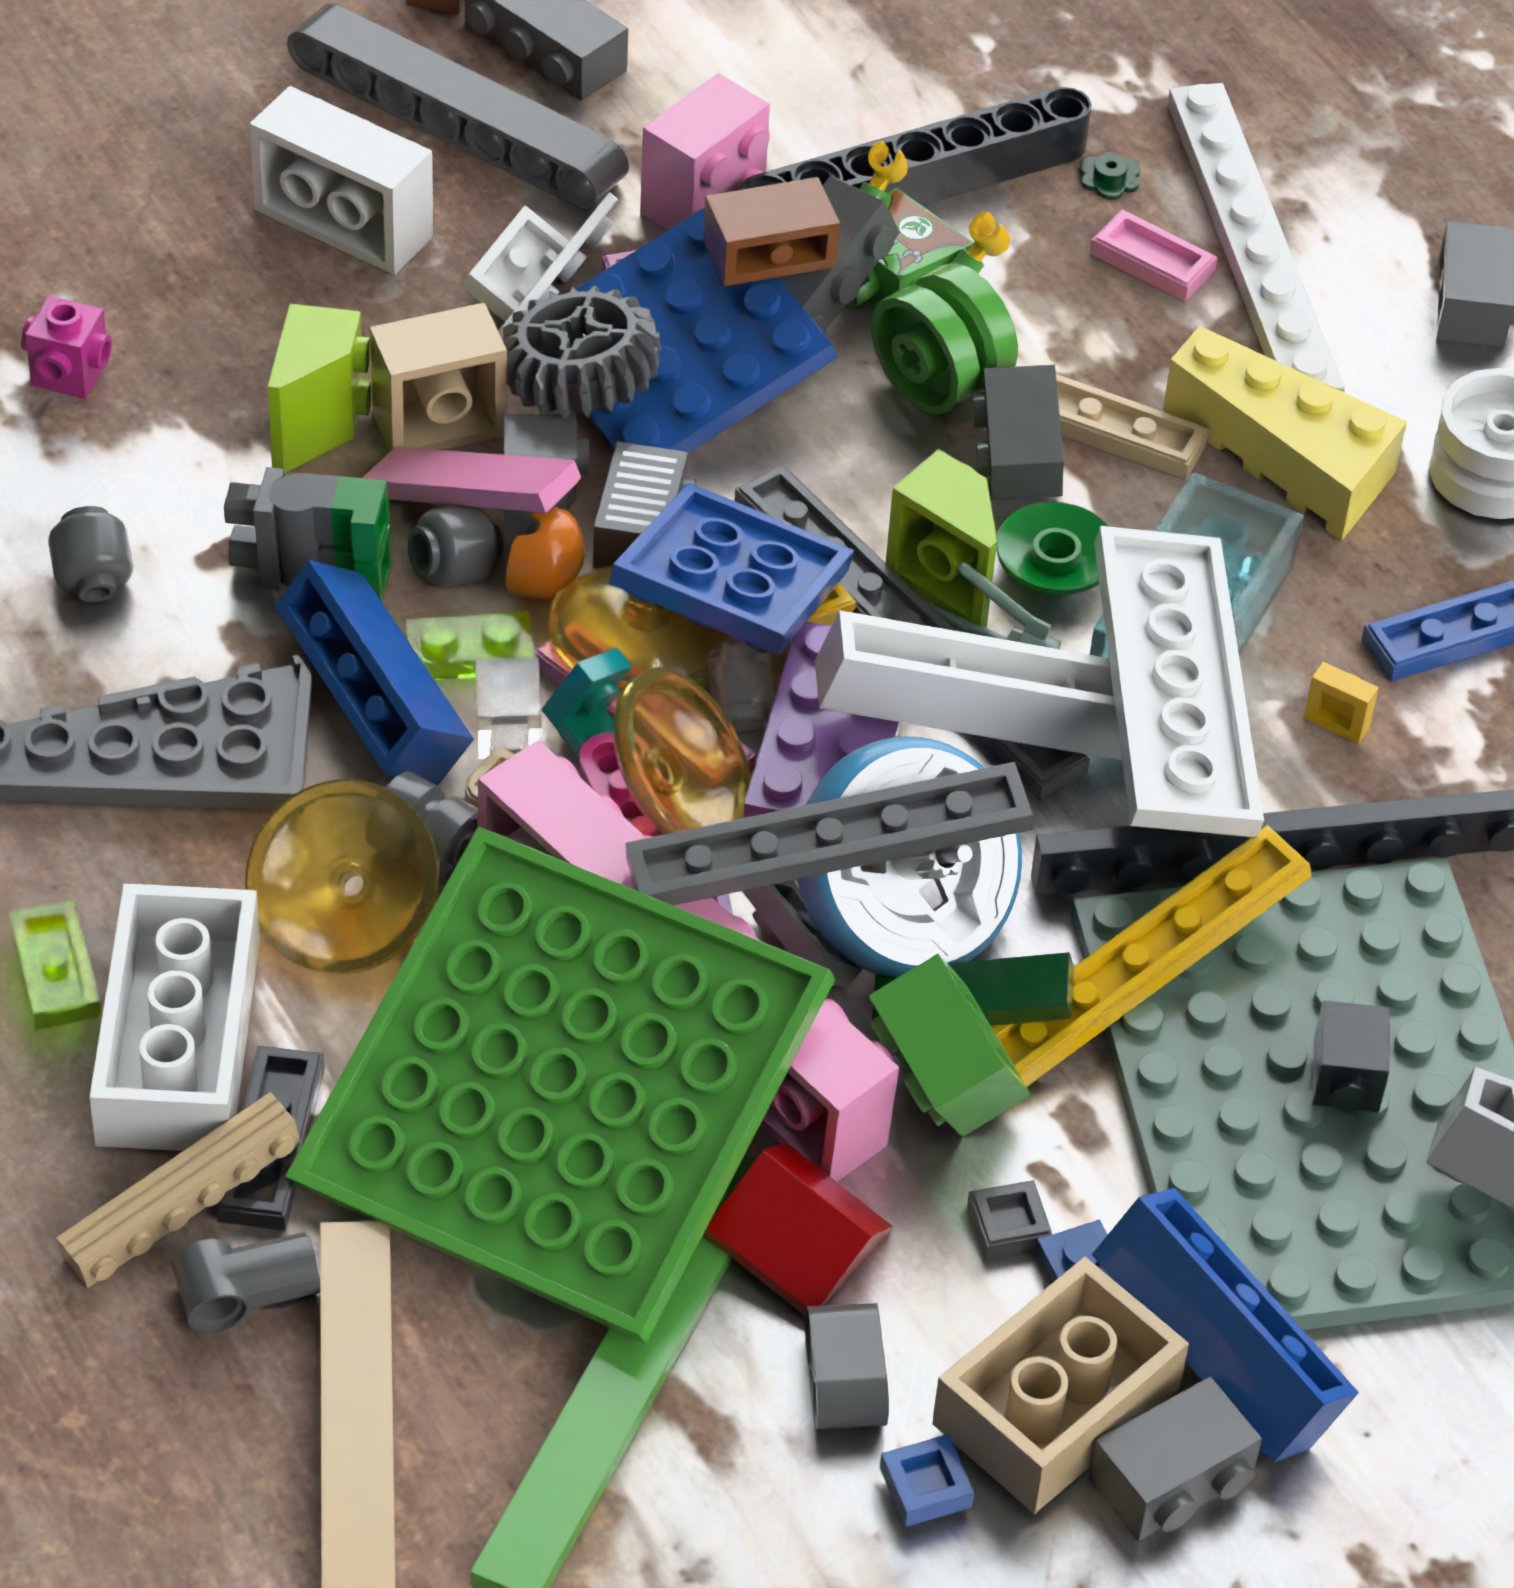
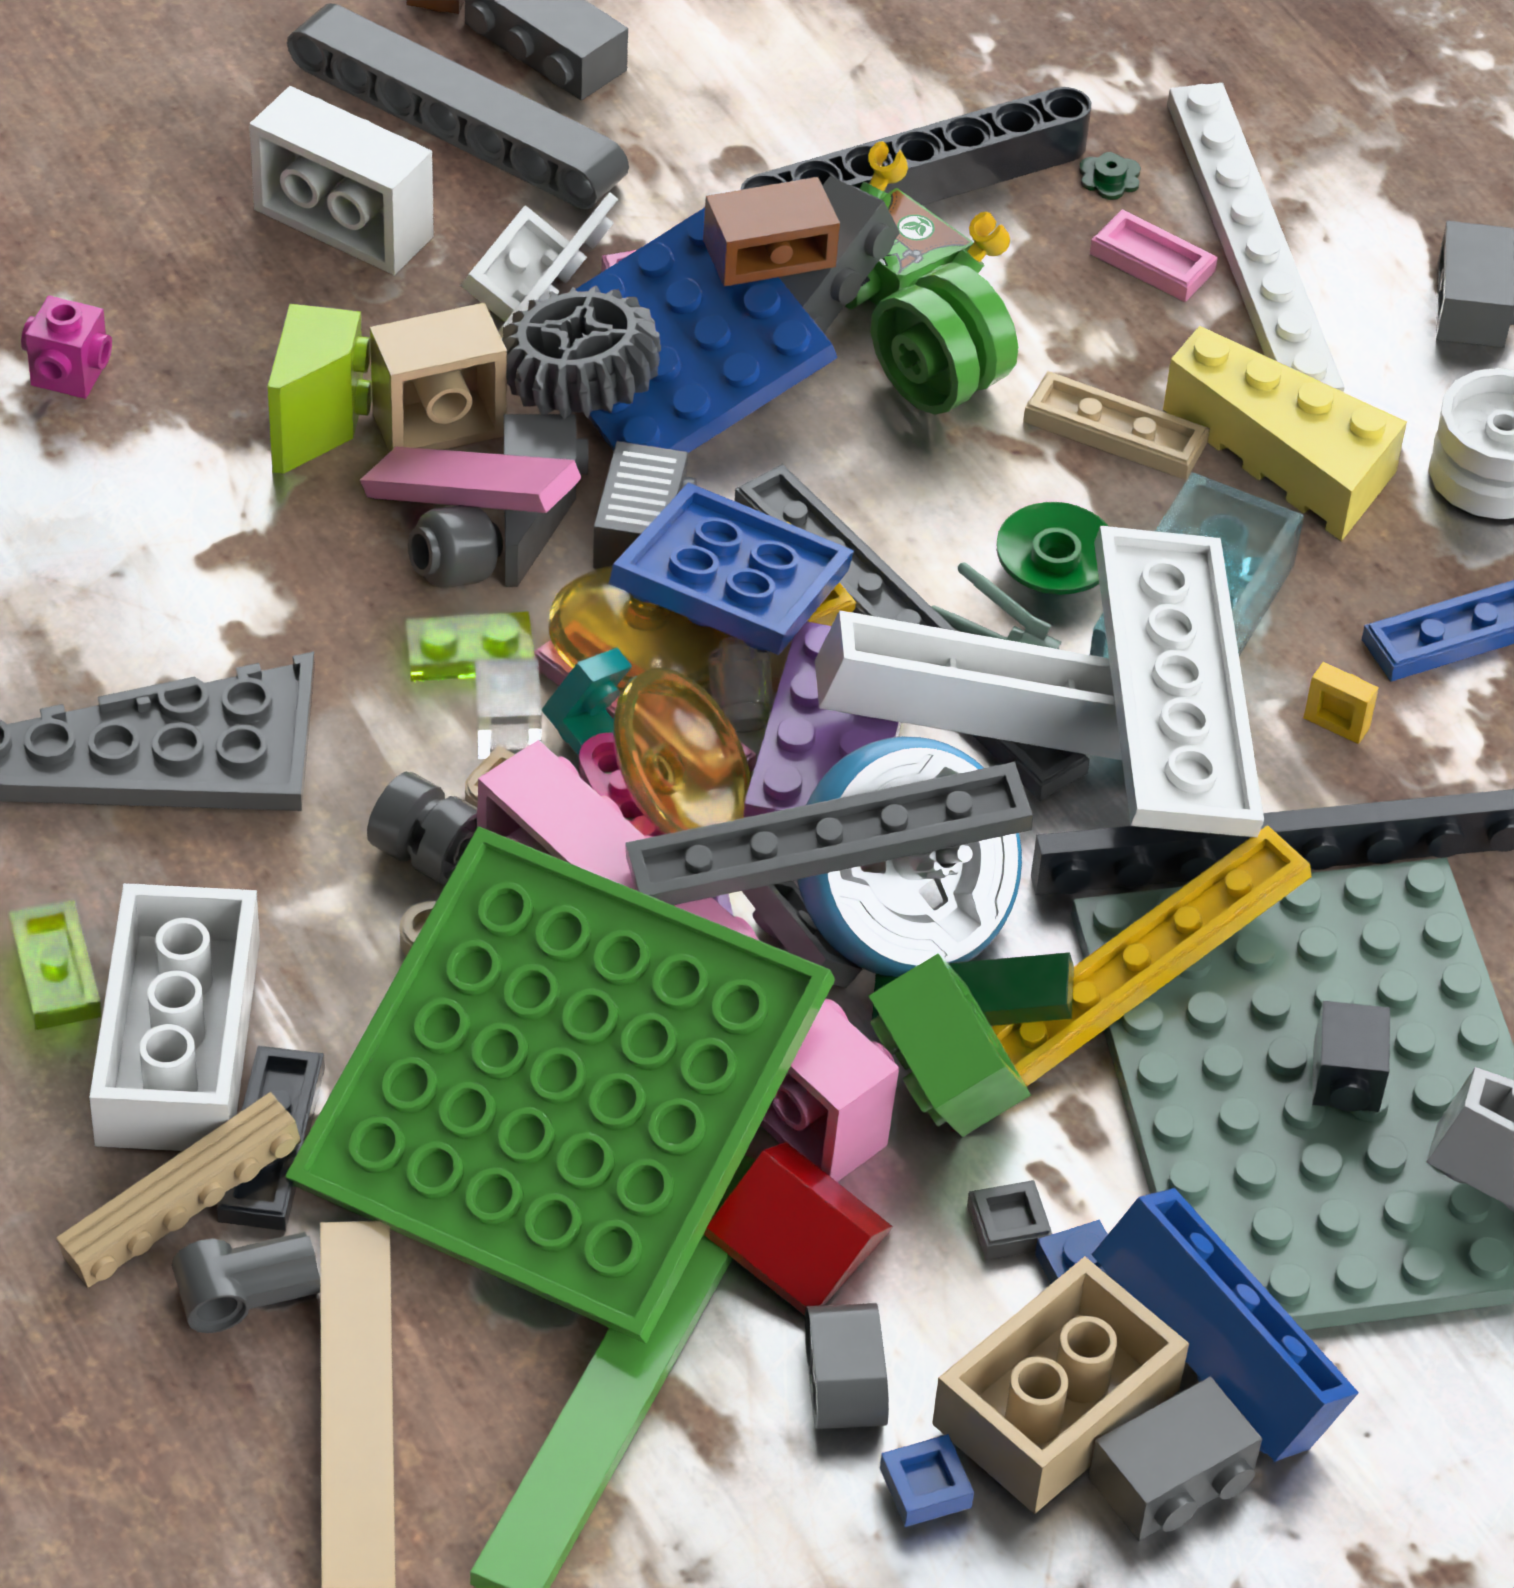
(90, 553): dark grey head -> none
(310, 519): dark grey hips -> none
(312, 851): clear yellow dish -> none
(373, 672): blue brick -> none
(547, 559): orange hair -> none
(702, 149): bright pink brick -> none
(936, 523): lime slope -> none
(1021, 432): dark grey brick -> none

